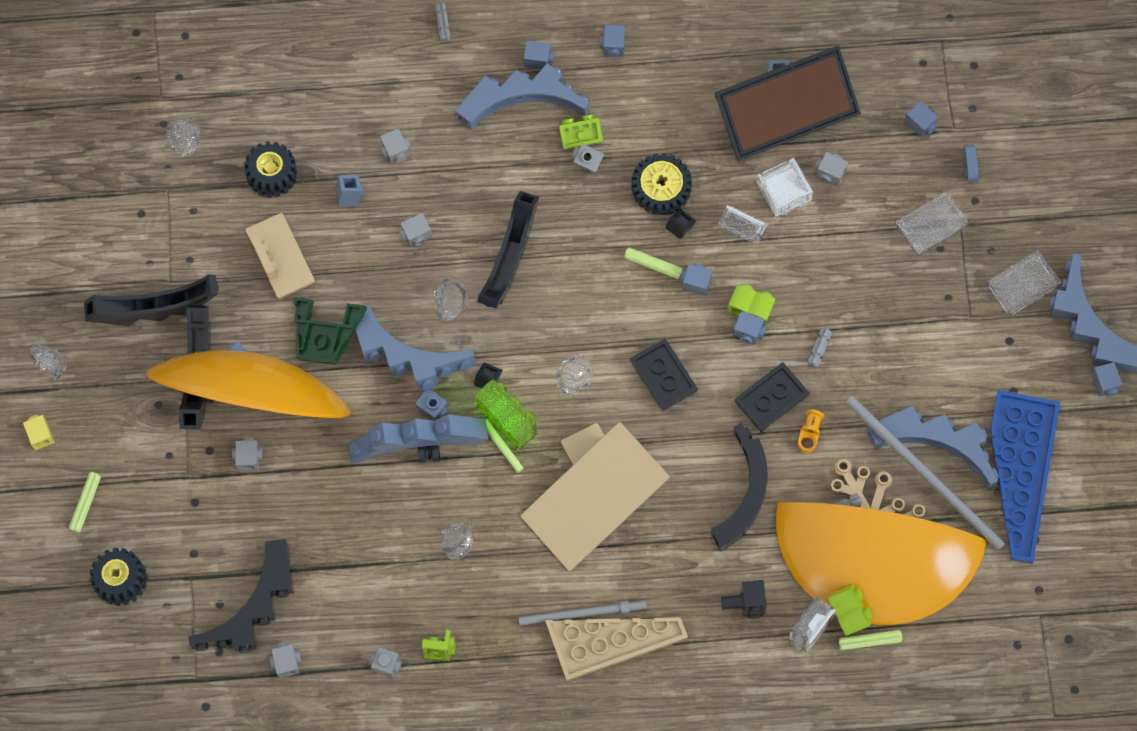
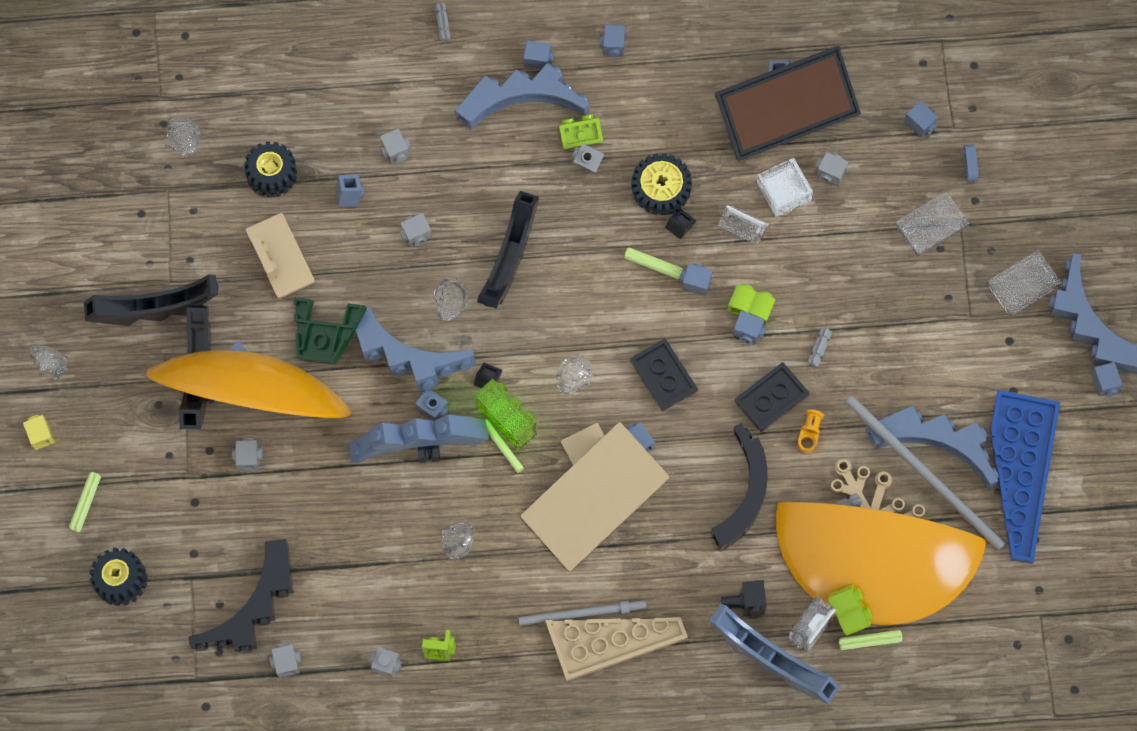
(642, 436): none -> sand blue brick
(772, 658): none -> sand blue arch

